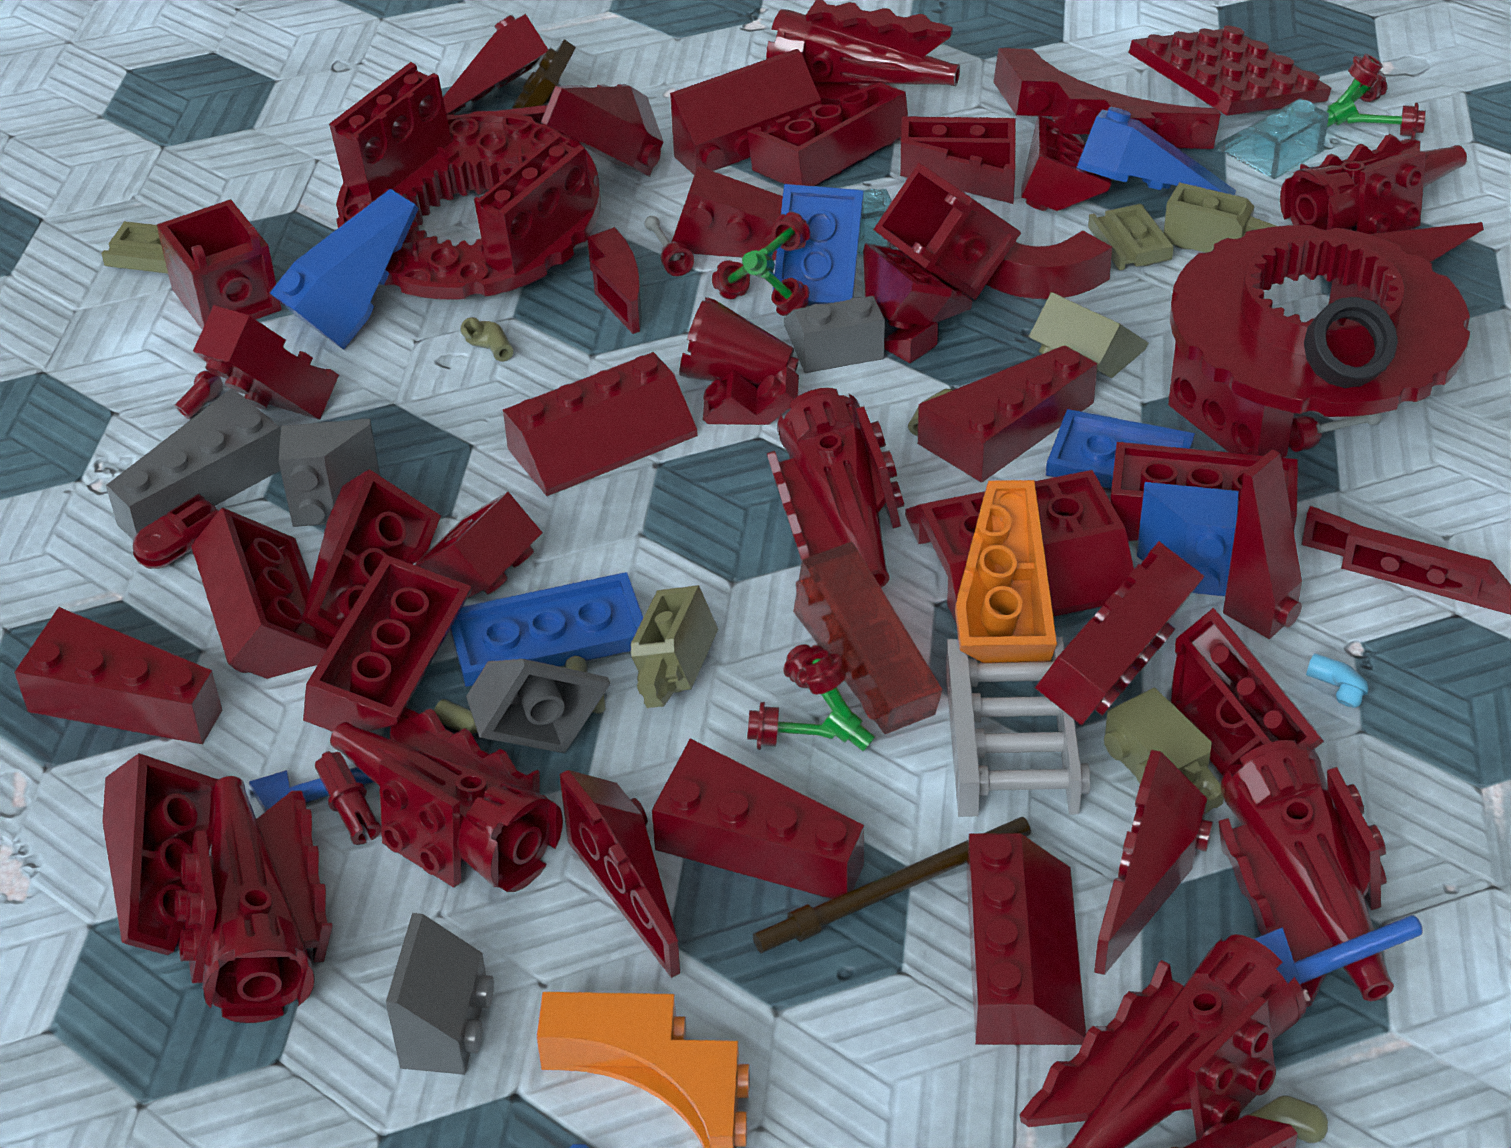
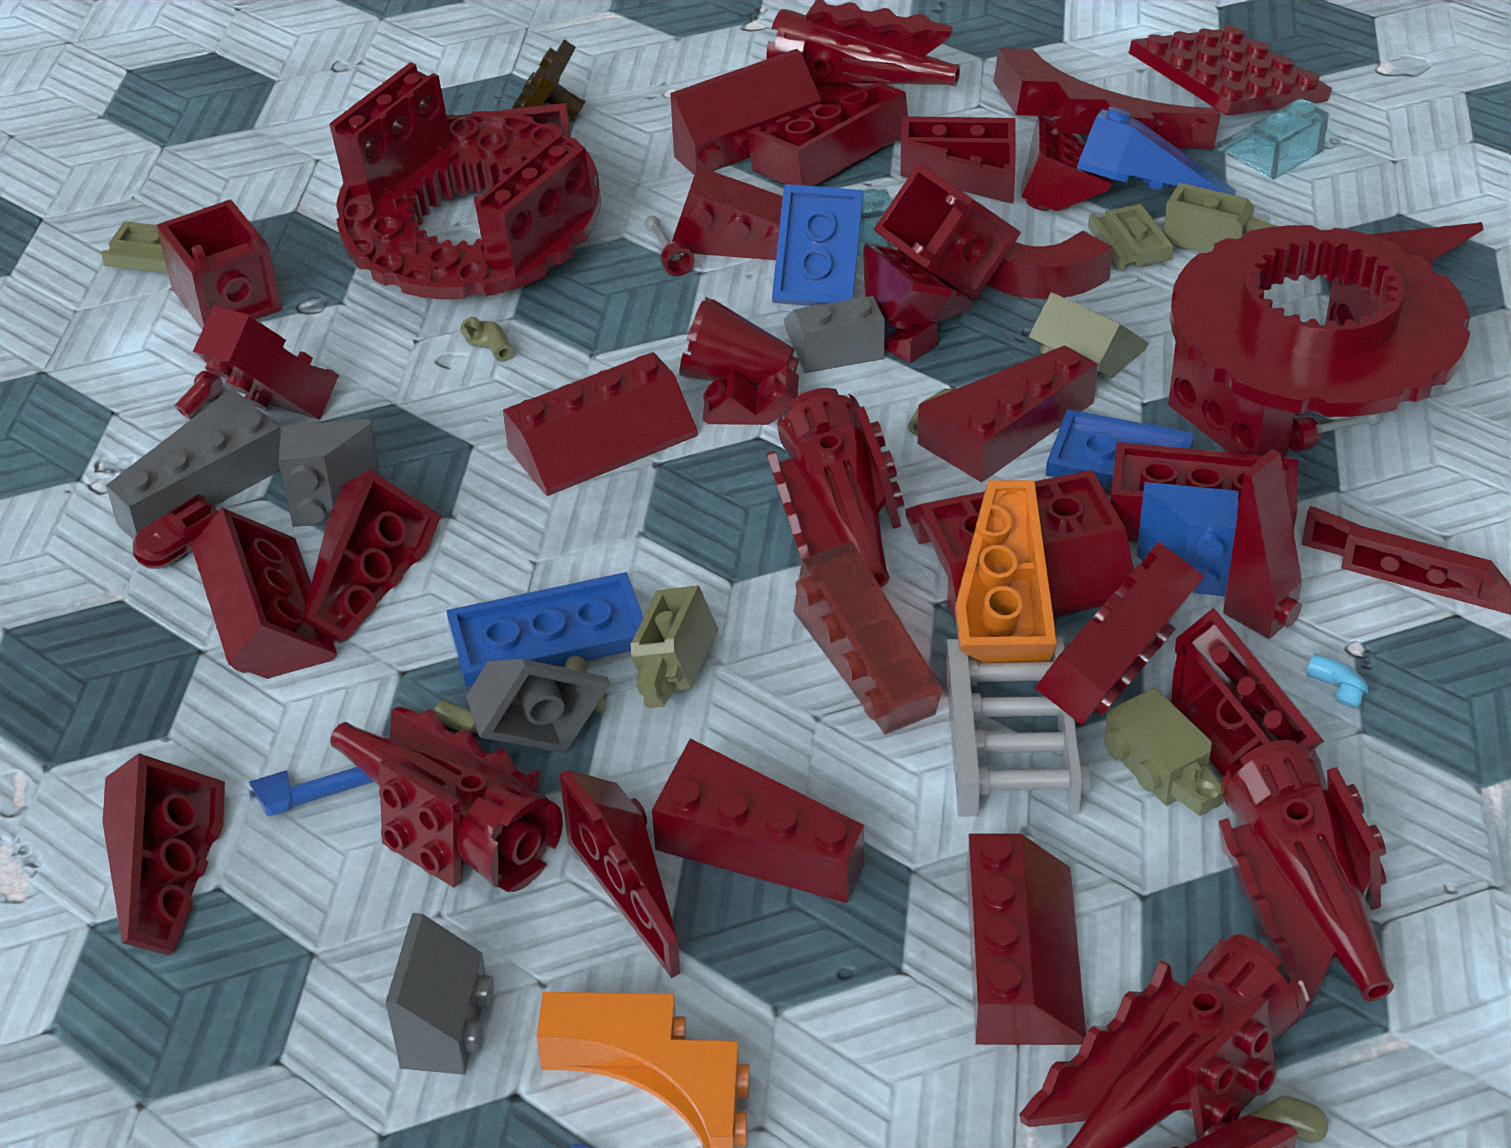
(116, 681): dark red wedge -> none
(253, 906): dark red piece -> none
(339, 275): blue wedge -> none
(347, 797): dark red axle -> none
(383, 647): dark red slope -> none
(484, 545): dark red slope -> none
(505, 57): dark red wedge -> none
(609, 122): dark red wedge -> none
(616, 276): dark red slope -> none
(734, 278): dark red plant -> none
(807, 921): dark brown bar -> none
(822, 674): dark red plant -> none
(1155, 855): dark red wedge -> none
(1341, 954): blue piece -> none
(1368, 315): black tyre -> none
(1369, 85): plant -> none
(1370, 188): dark red piece -> none

